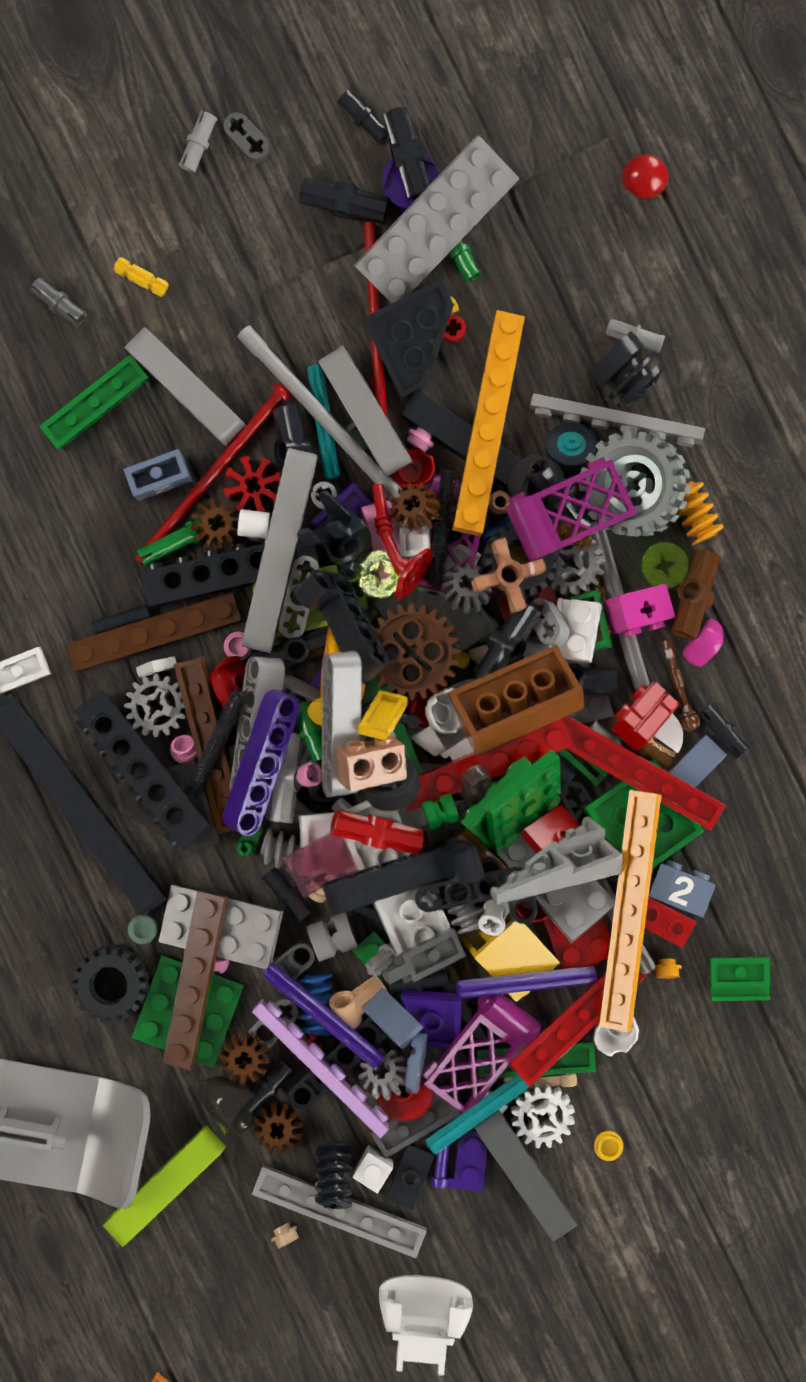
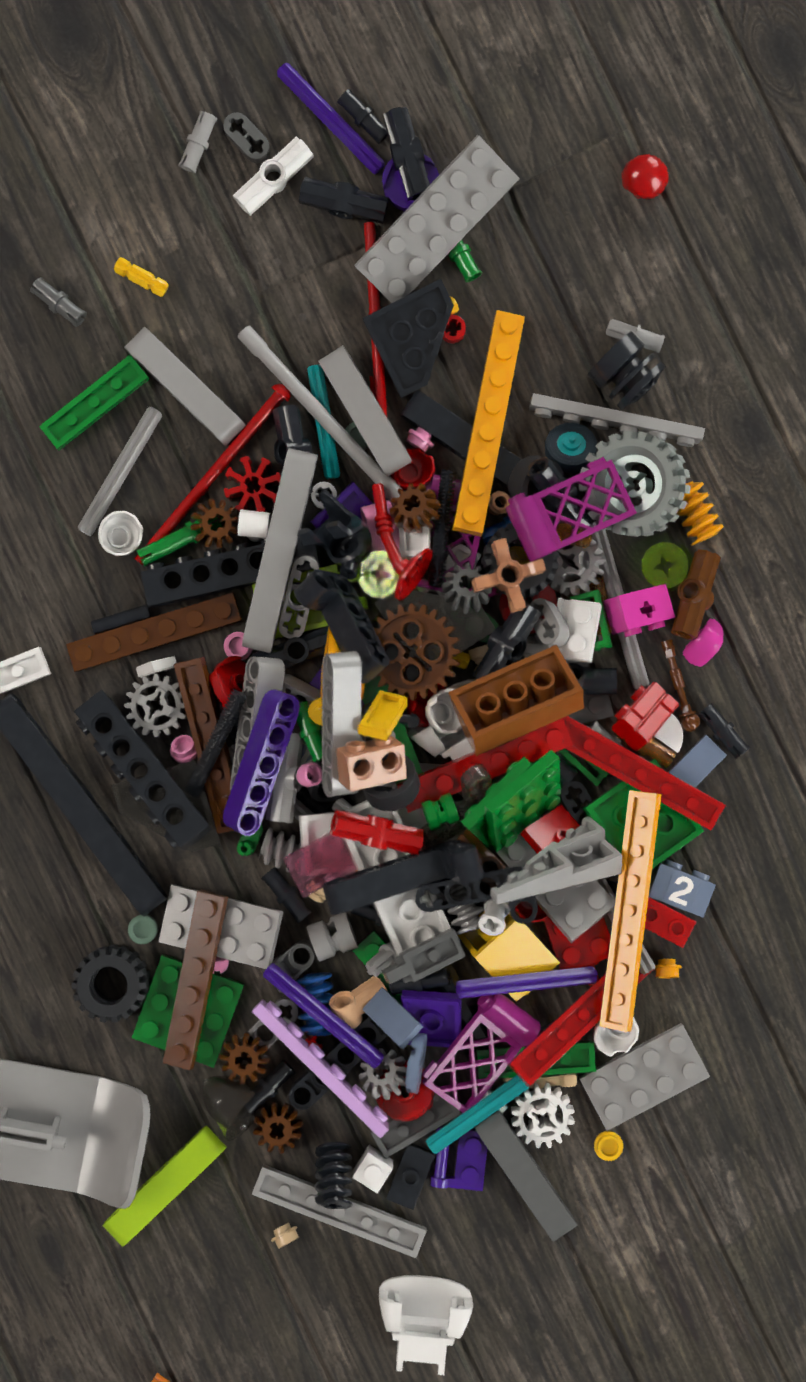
(120, 471): none -> light grey axle
(120, 533): none -> white hair
(158, 475): sand blue brick -> none
(286, 162): none -> white piece
(330, 118): none -> dark purple axle
(644, 1076): none -> light grey plate
(739, 978): green plate -> none

